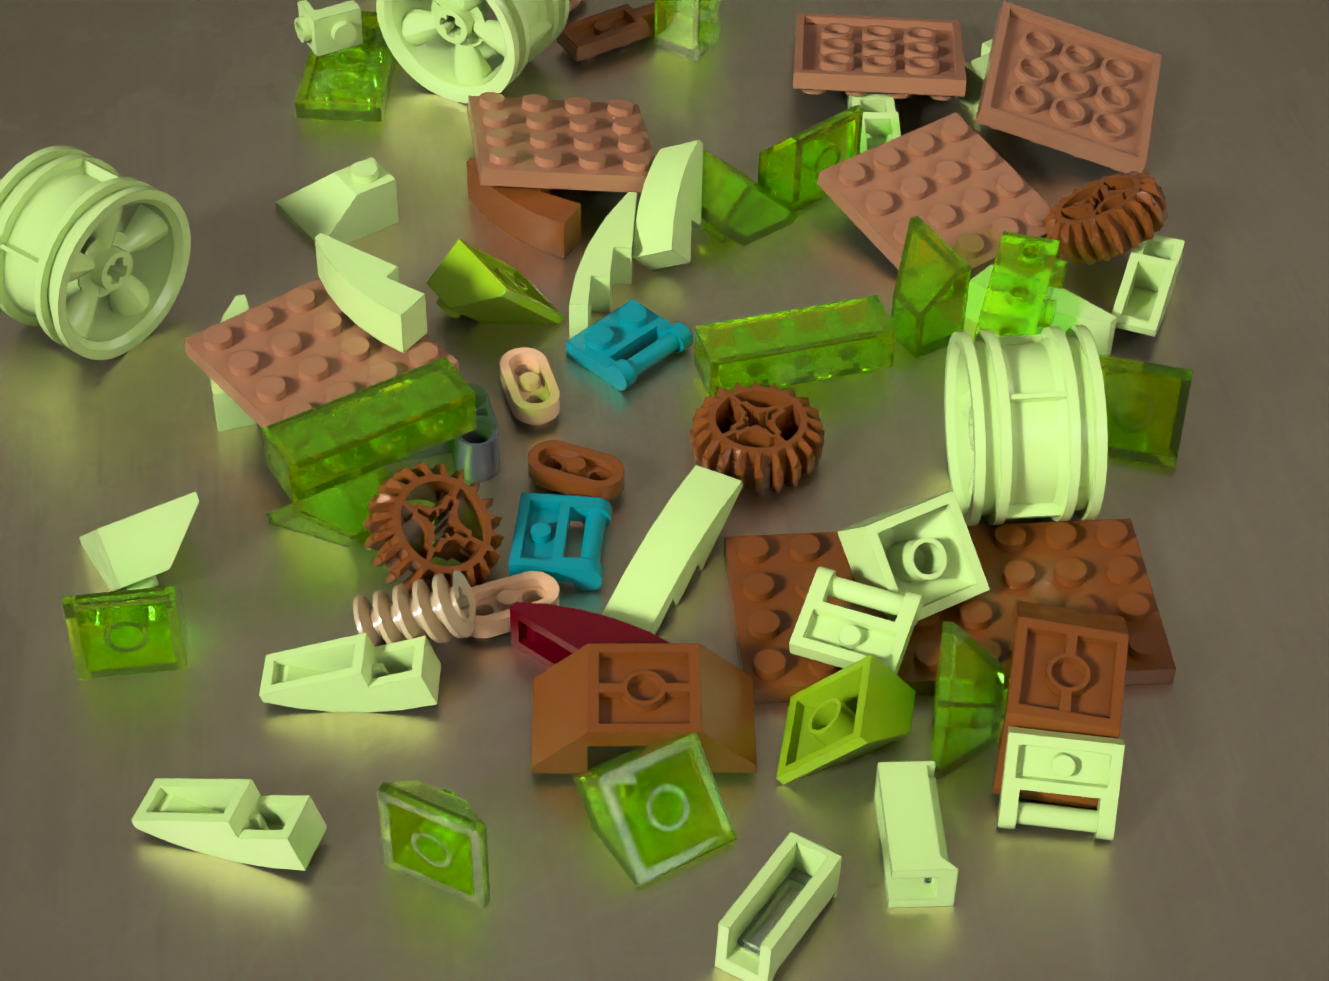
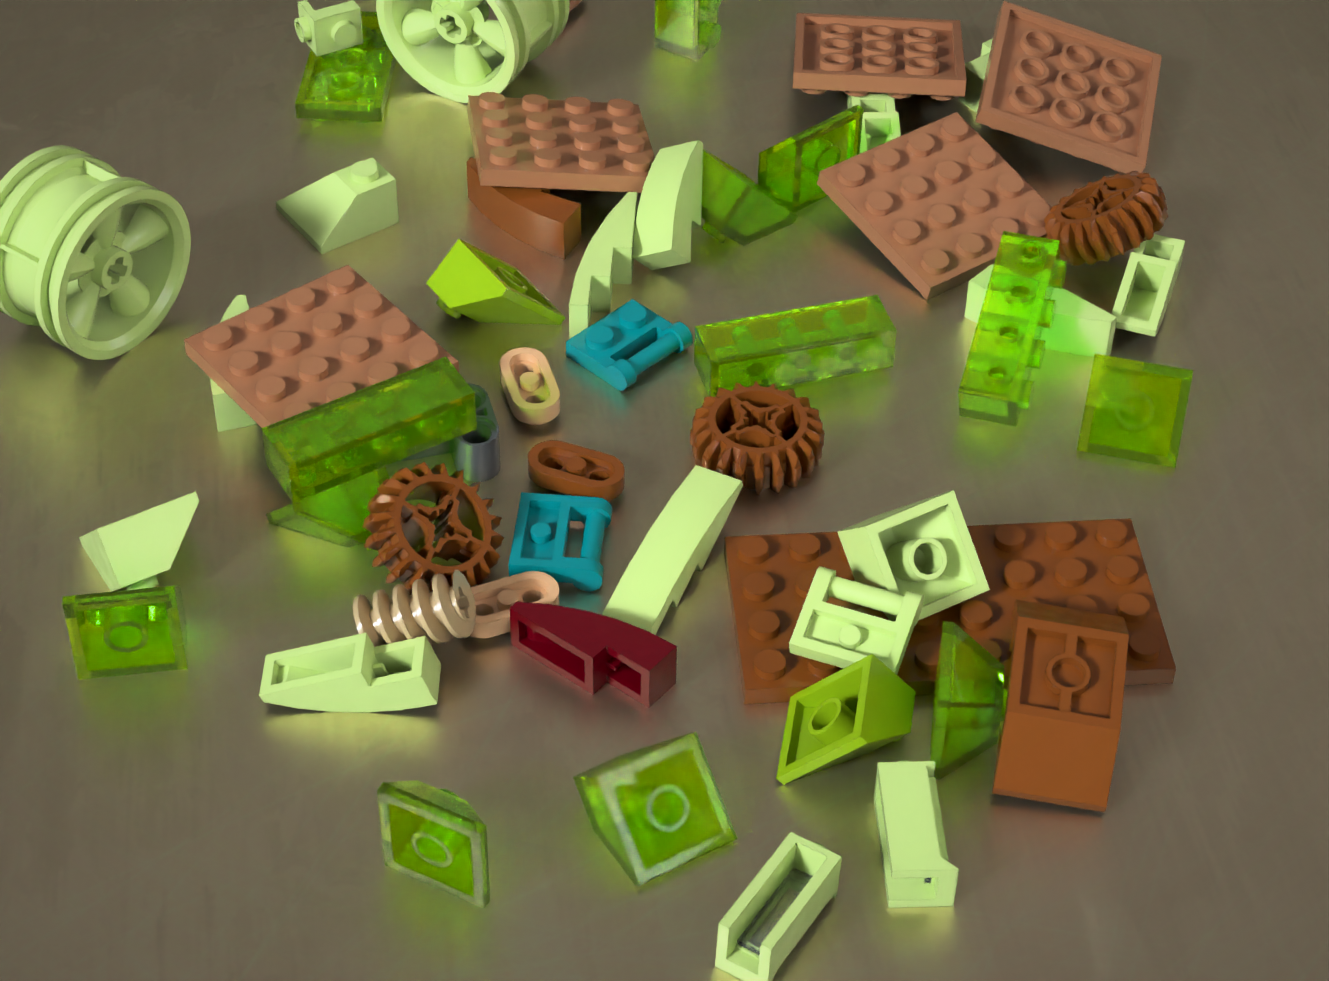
(232, 821): yellowish green slope -> none
(371, 293): yellowish green slope -> none
(607, 31): dark orange hinge -> none
(640, 699): dark orange slope -> none
(929, 291): clear neon green slope -> none
(1026, 425): yellowish green wheel -> none
(1063, 766): yellowish green plate -> none

